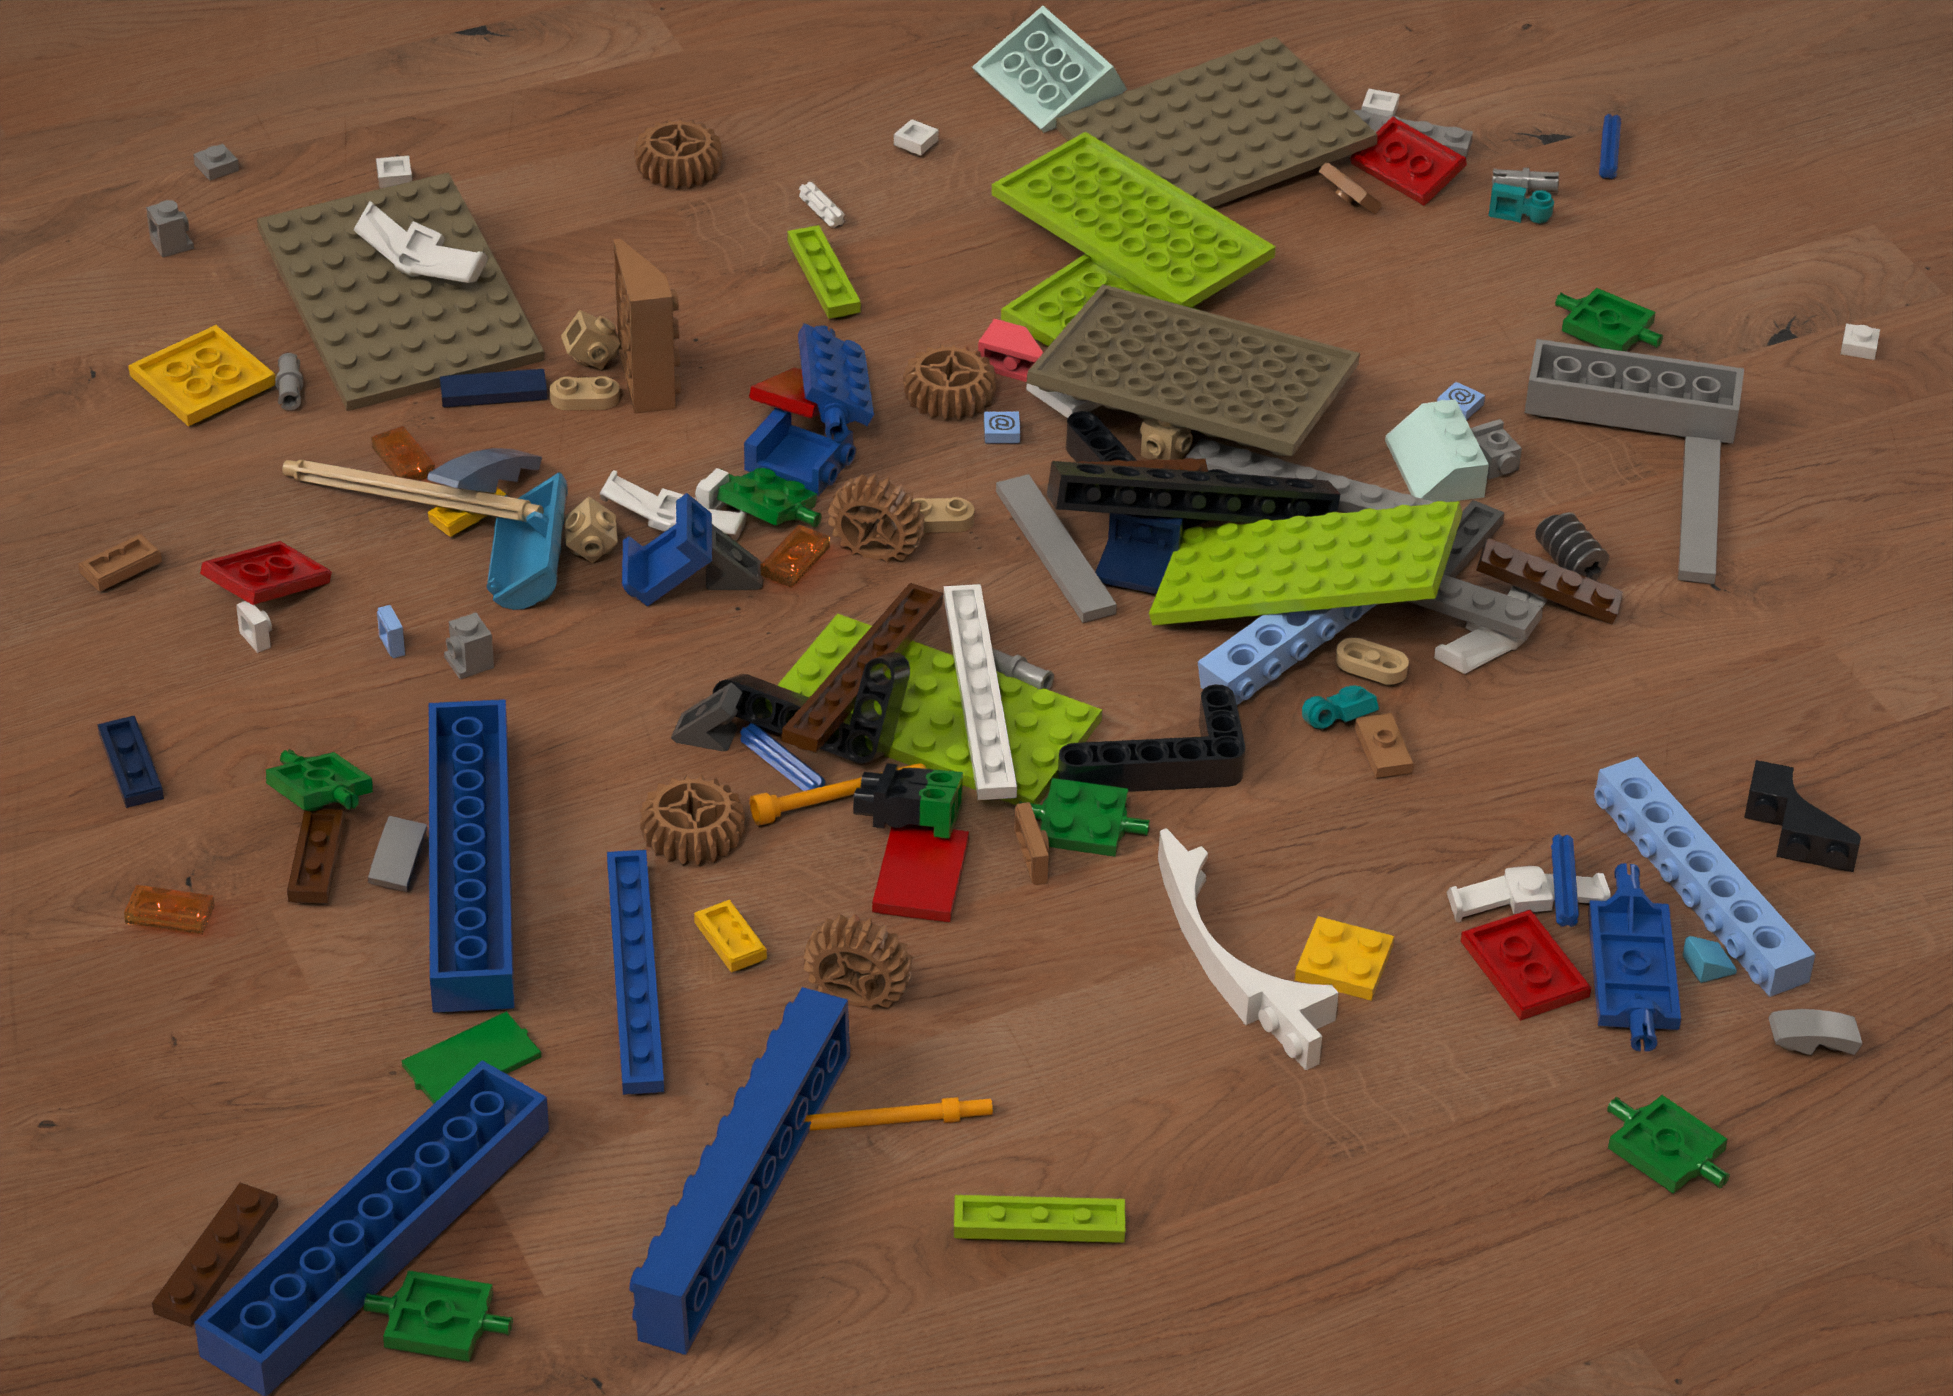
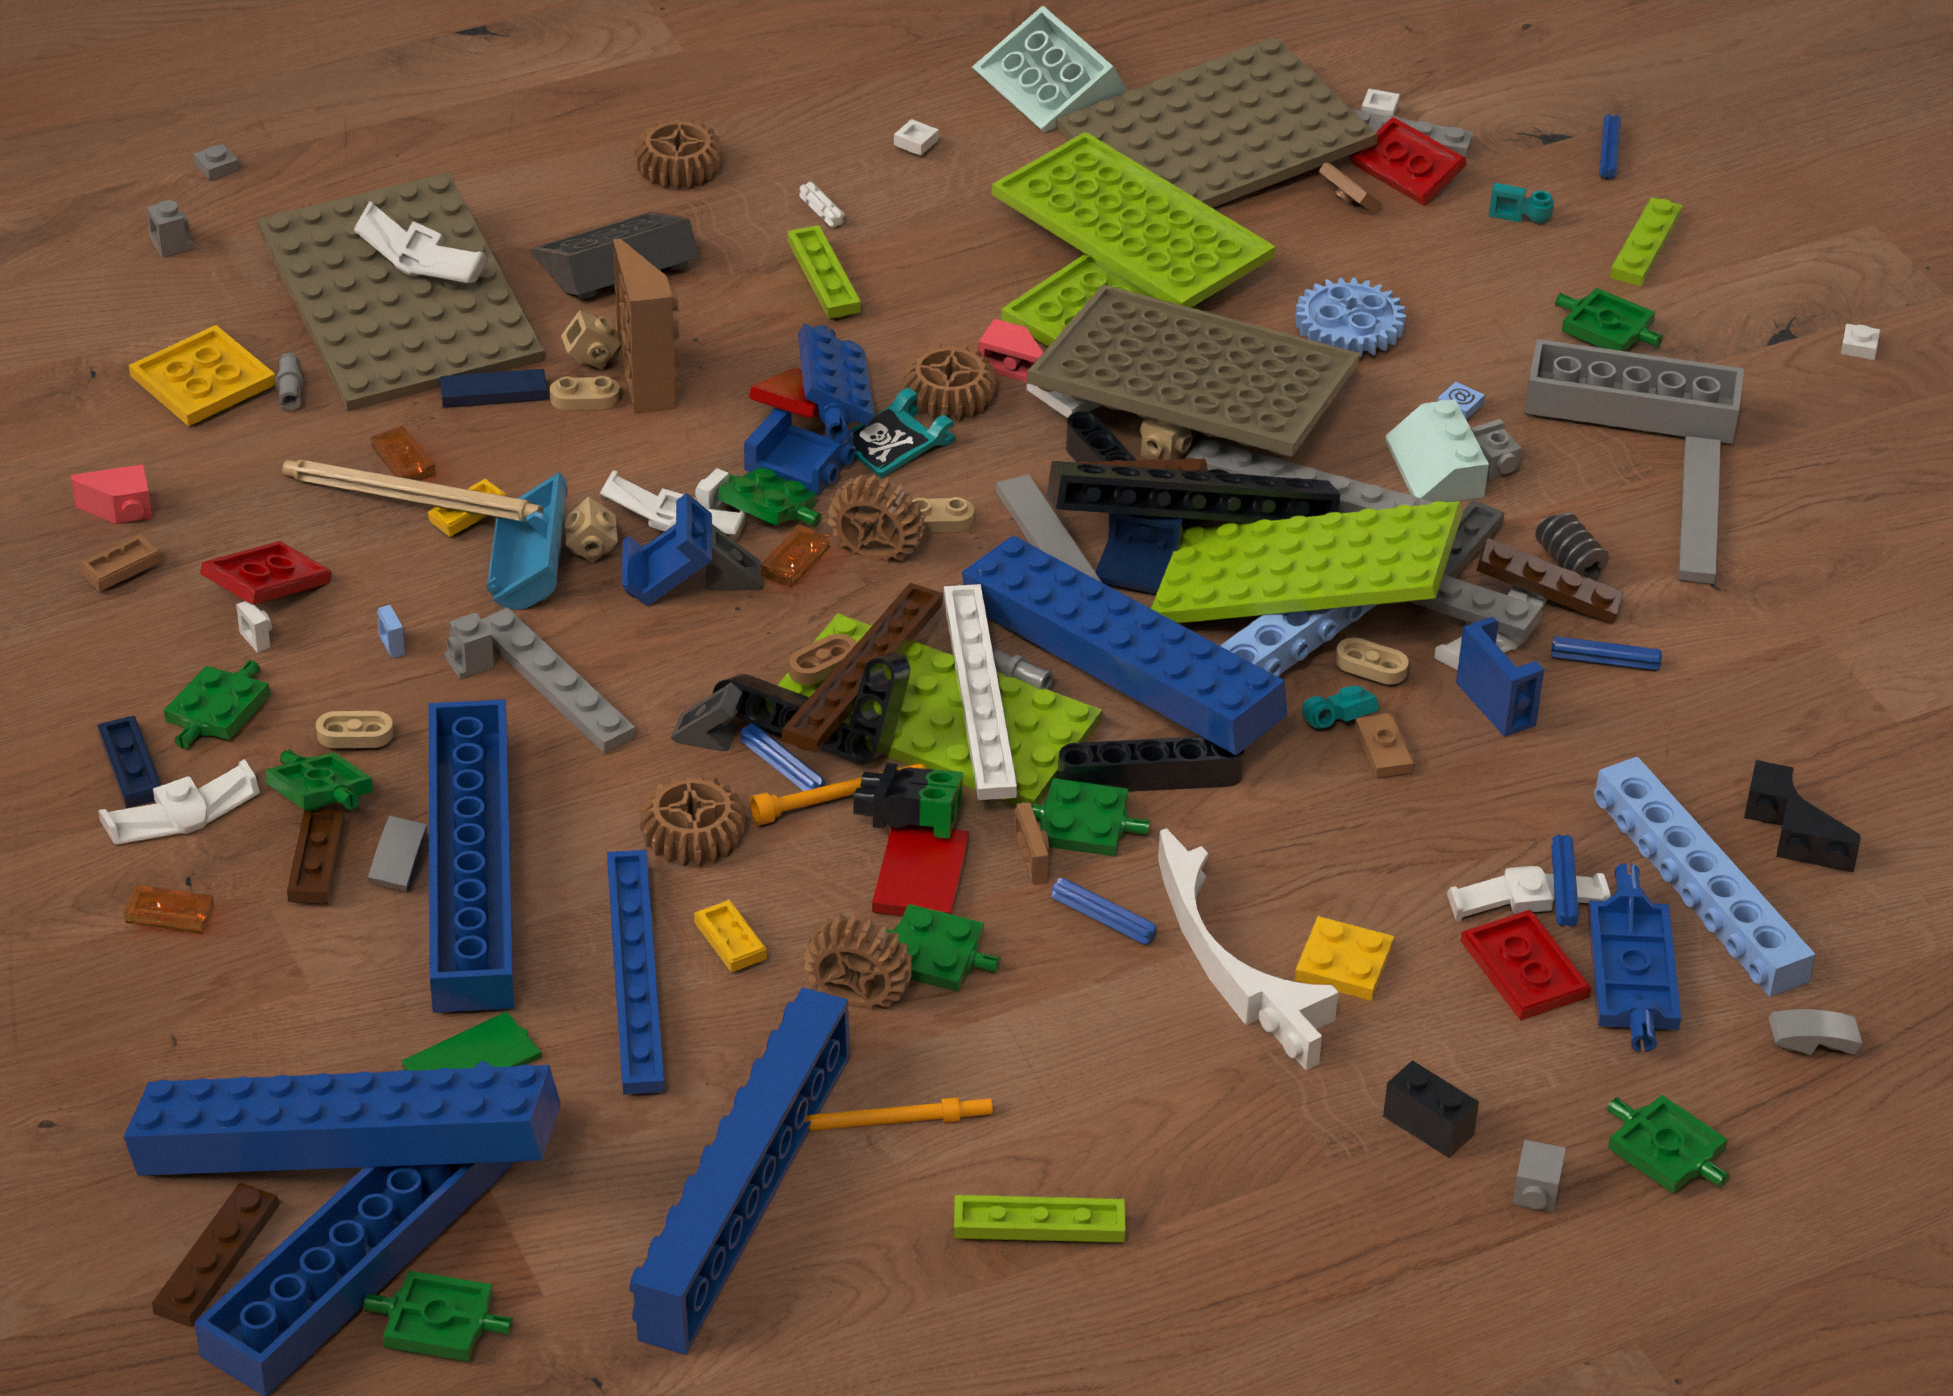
(113, 494): none -> coral slope
(181, 807): none -> white plate
(217, 703): none -> green plate
(344, 1120): none -> blue brick
(354, 729): none -> tan plate
(393, 171): white plate -> none
(484, 468): sand blue slope -> none
(558, 682): none -> light grey plate
(587, 259): none -> dark grey slope
(819, 659): none -> medium nougat plate
(897, 437): none -> flag
(942, 946): none -> green plate
(1001, 427): light blue tile -> none
(1104, 911): none -> blue axle
(1128, 645): none -> blue brick
(1350, 316): none -> light blue gear
(1430, 1109): none -> black brick
(1495, 685): none -> blue panel
(1527, 179): light grey pin -> none
(1538, 1175): none -> light grey brick
(1606, 653): none -> blue axle
(1646, 241): none -> lime plate
(1707, 959): medium azure slope -> none

